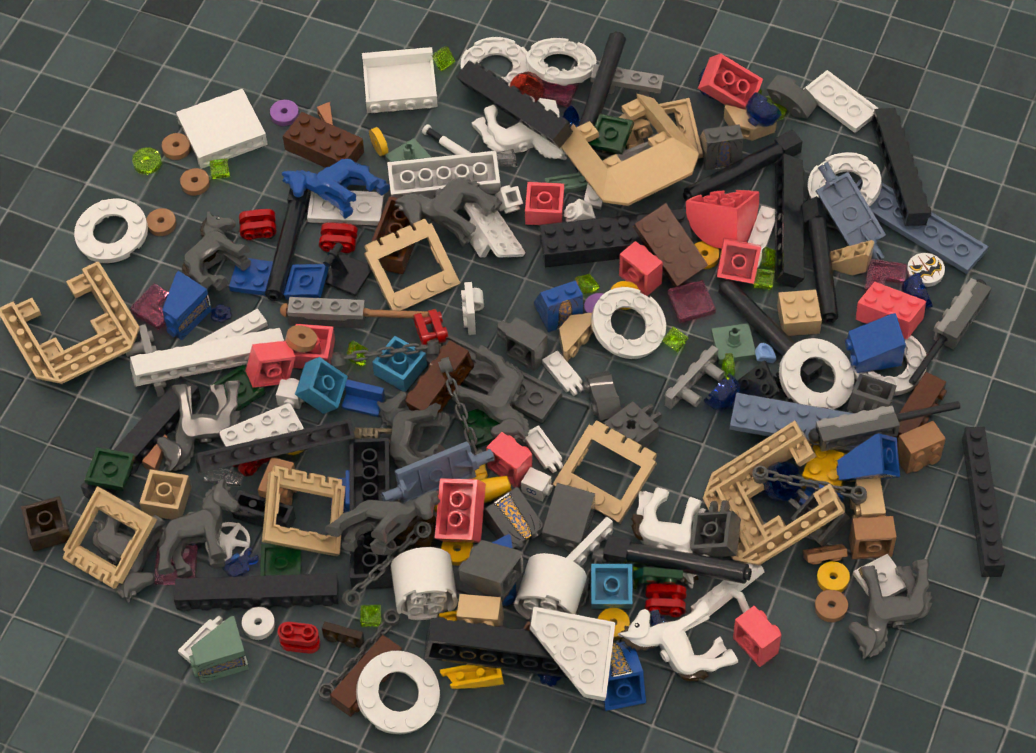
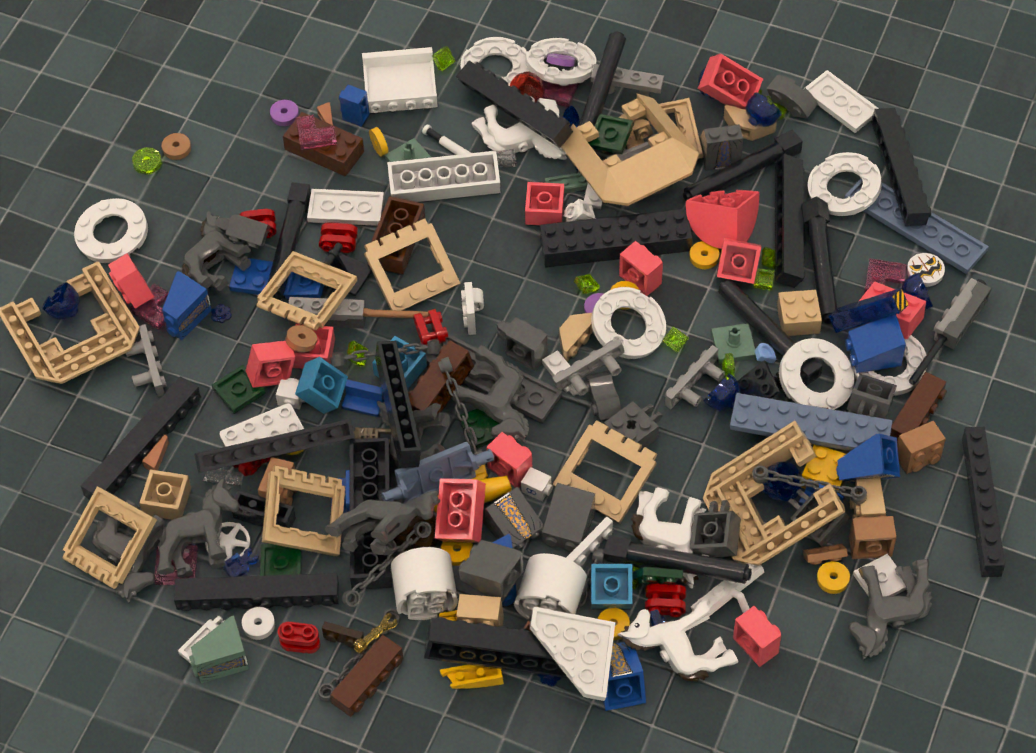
(46, 523): dark brown brick -> none
(63, 302): none -> clear blue cylinder
(109, 468): dark green plate -> none
(129, 281): none -> coral brick
(161, 215): medium nougat piece -> none
(195, 188): medium nougat piece -> none
(198, 357): white brick -> none
(199, 426): dark grey animal -> none
(219, 168): clear neon green plate -> none
(222, 128): white panel -> none
(245, 229): none -> dark grey hinge
(249, 323): white plate -> none
(314, 137): none -> clear pink plate
(316, 271): none -> tan hinge
(332, 183): blue animal -> none
(354, 105): none -> blue brick
(361, 644): none -> clear yellow piece
(370, 615): clear neon green tile -> none
(381, 716): white plate -> none
(398, 404): none -> black brick
(445, 205): dark grey animal -> none
(492, 234): white bracket -> none
(510, 199): white brick -> none
(543, 449): white hinge -> none
(558, 304): blue slope -> none
(561, 60): none -> medium lavender piece
(581, 368): none -> light grey plate
(670, 244): reddish brown brick -> none
(691, 301): clear pink plate -> none
(763, 229): white plate -> none
(827, 613): medium nougat piece -> none
(849, 210): sand blue plate -> none
(853, 258): tan slope -> none
(861, 426): piece -> none
(868, 310): none -> clear blue brick

